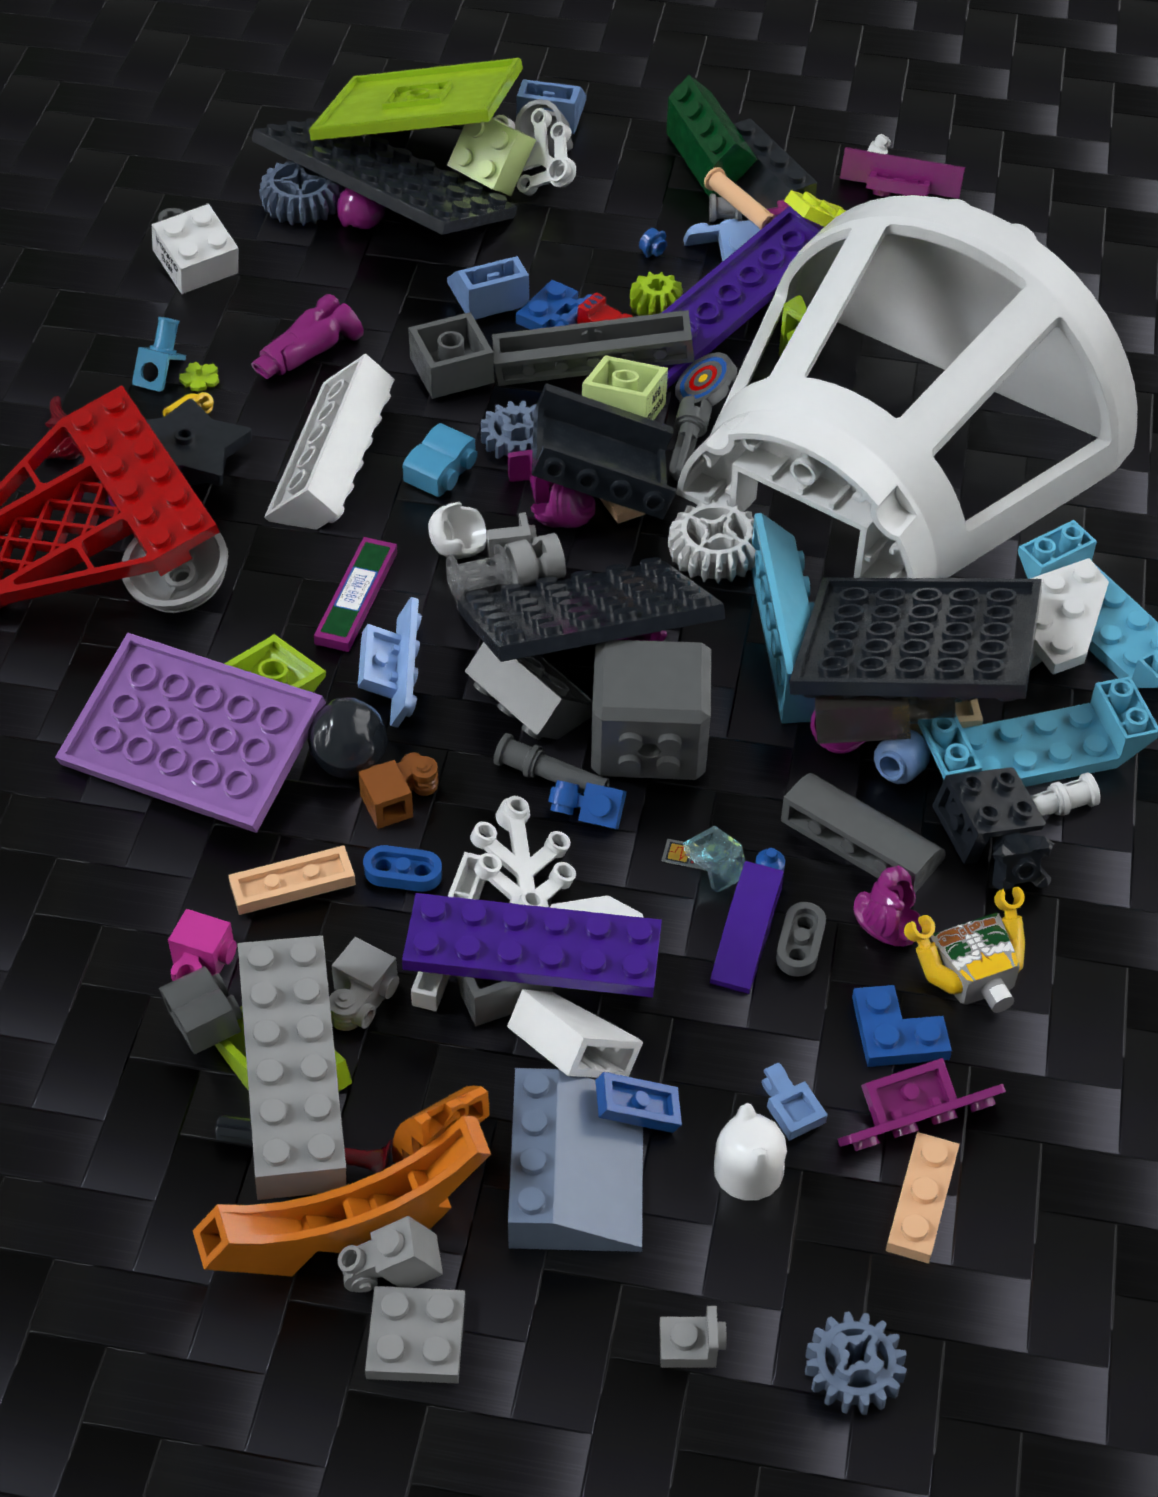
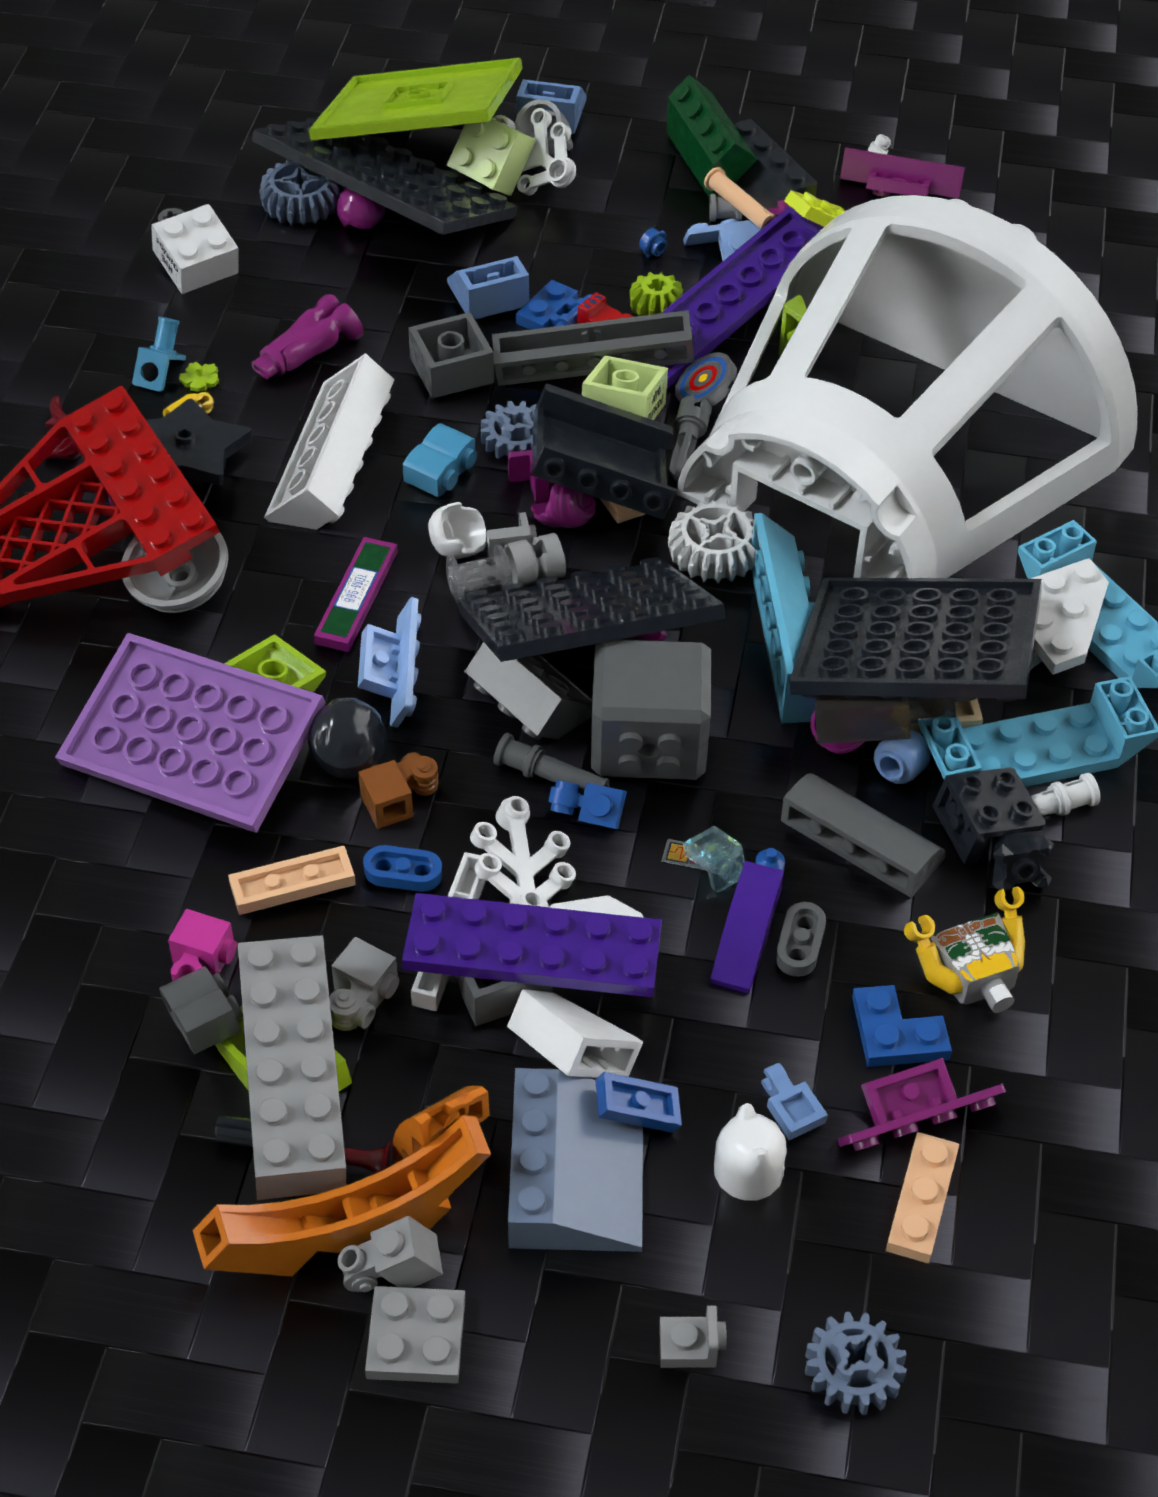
(888, 907): magenta hair -> none

